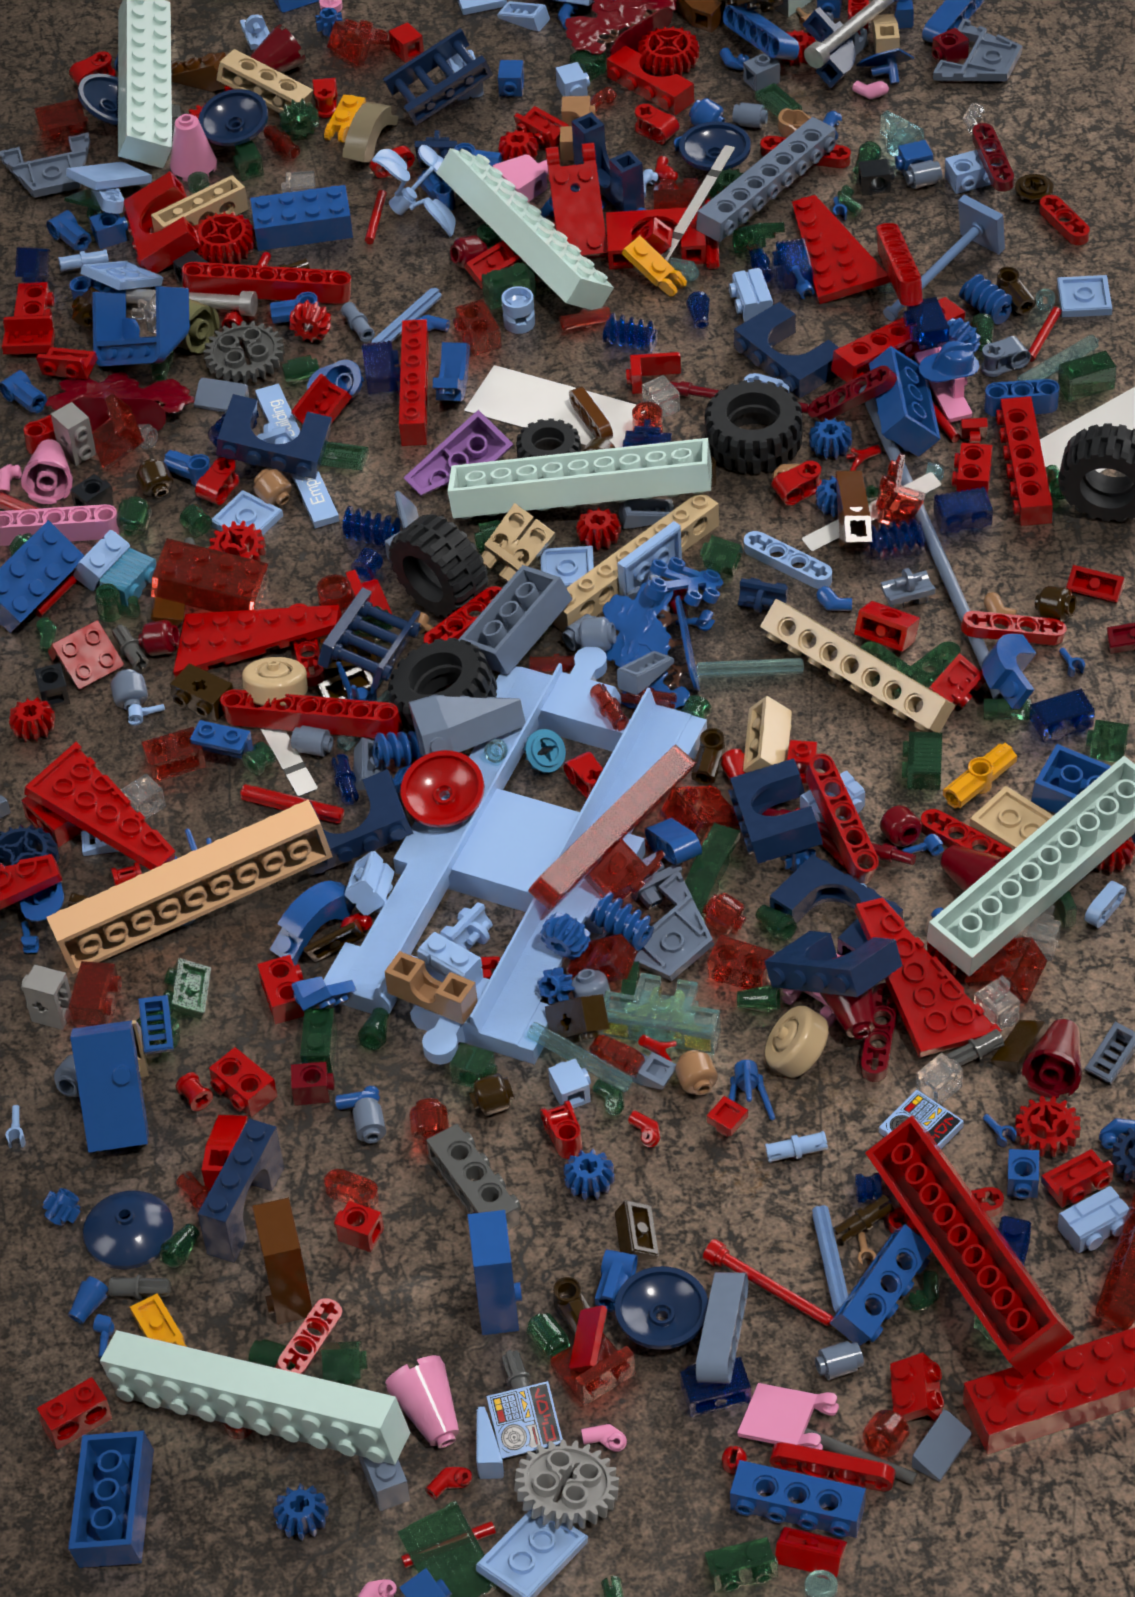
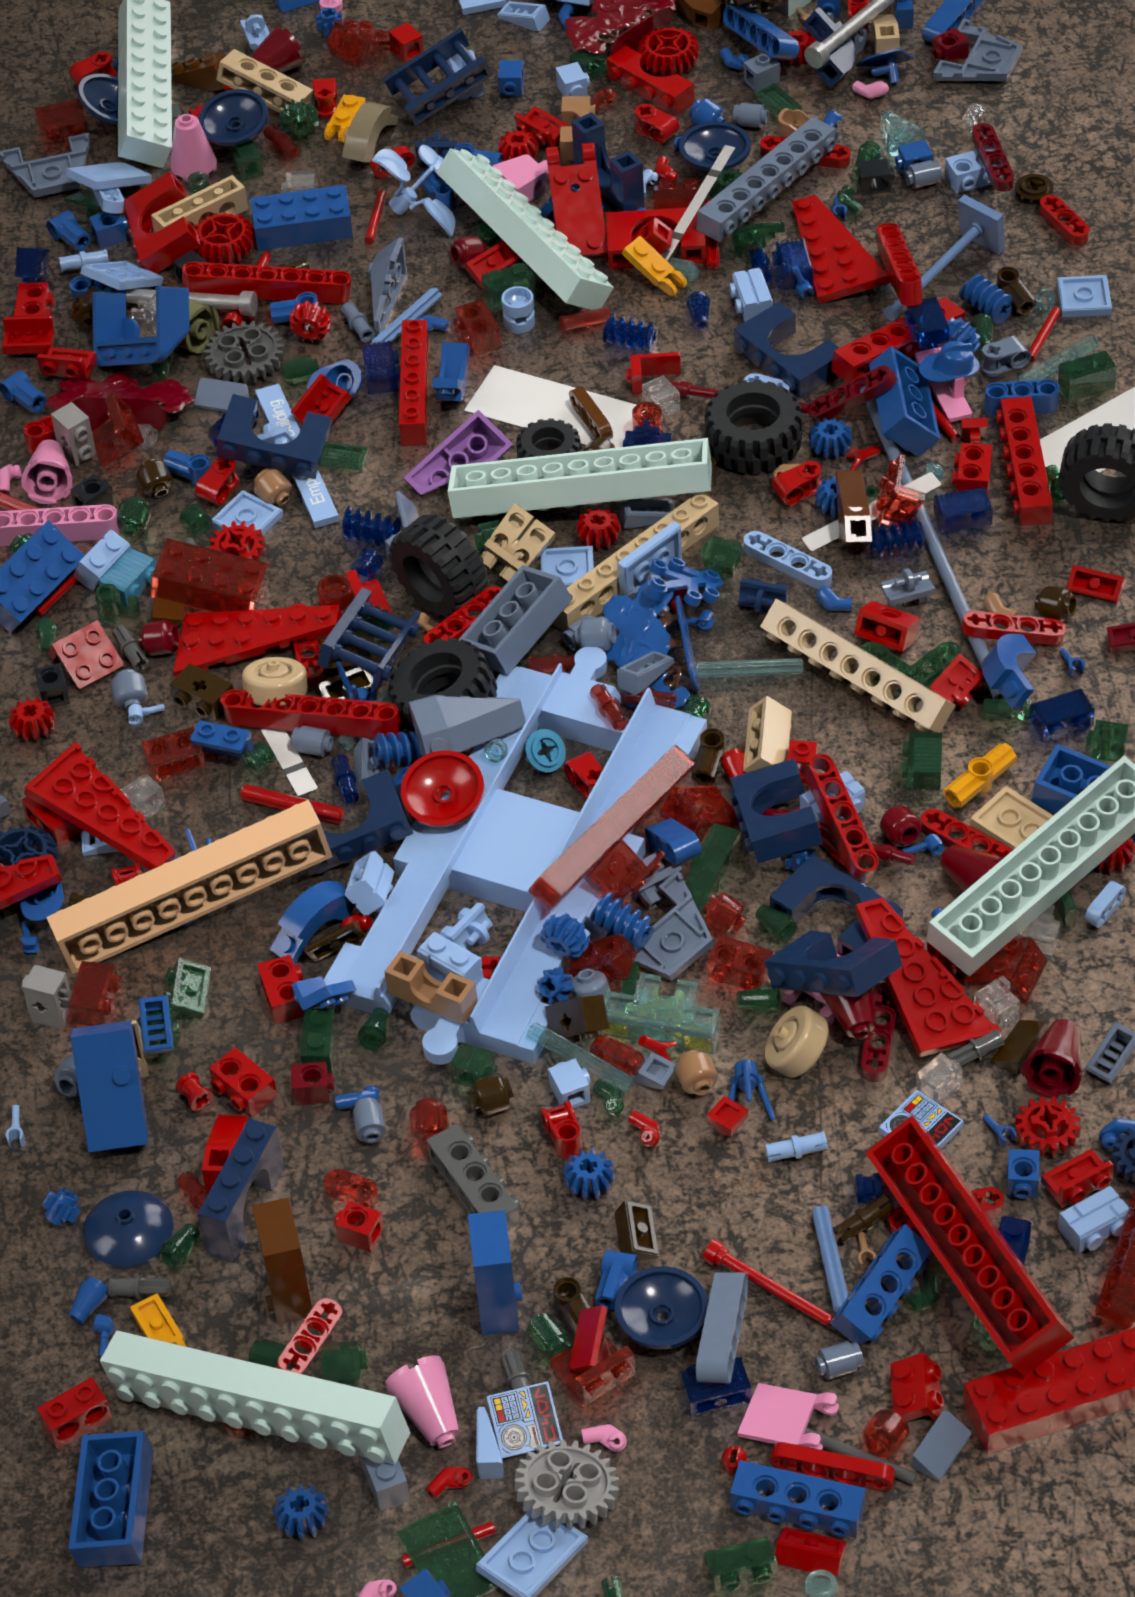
(387, 279): none -> sand blue wedge

